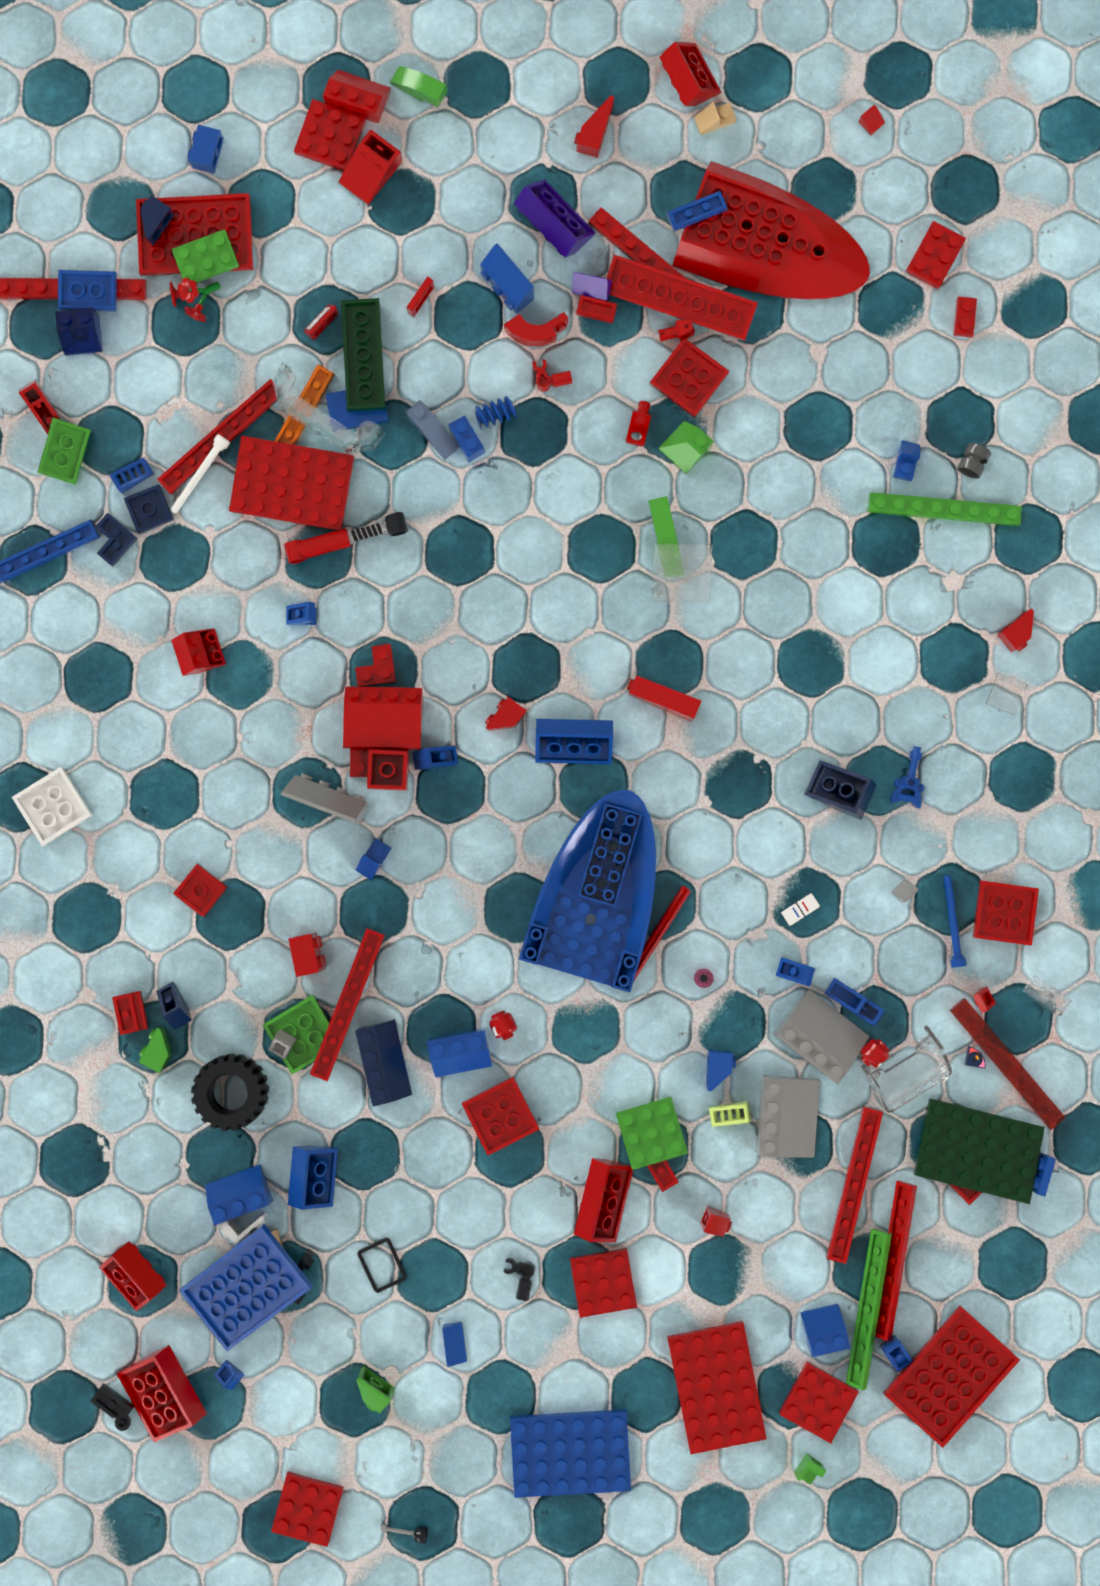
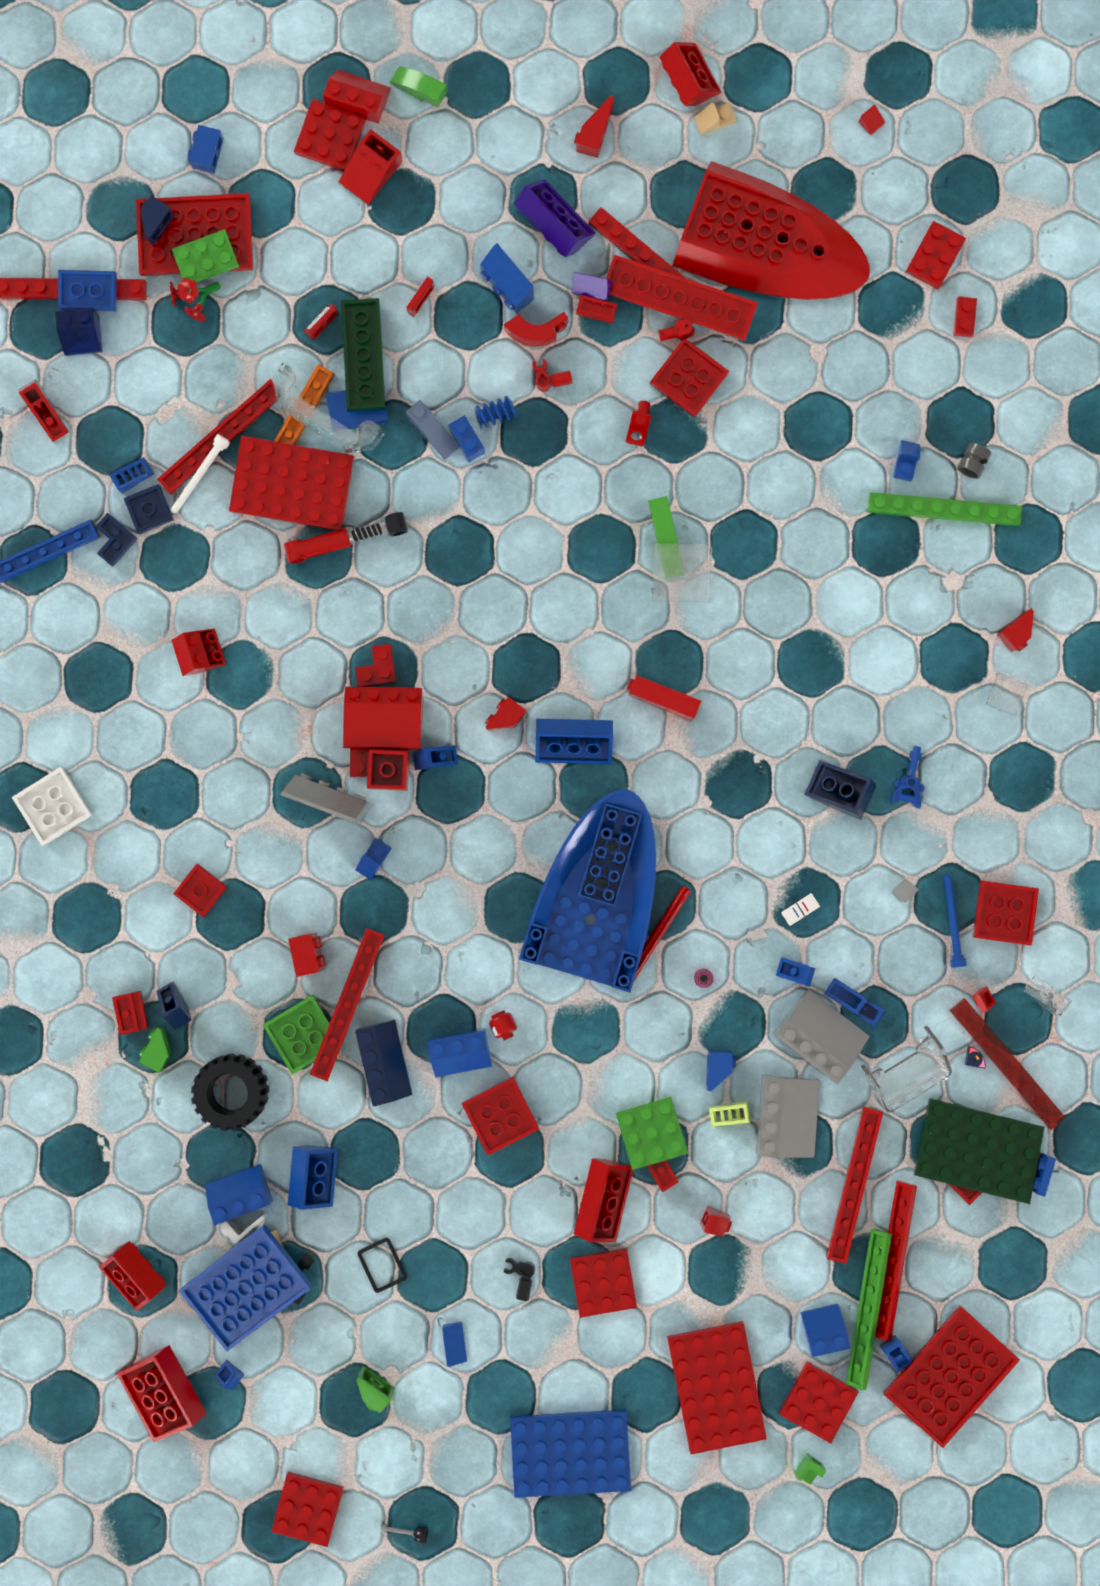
(63, 451): bright green tile -> none
(114, 1406): black hinge -> none
(282, 1044): light grey slope -> none
(301, 614): blue slope -> none
(686, 446): bright green slope -> none
(697, 211): blue tile -> none
(874, 1053): red head -> none

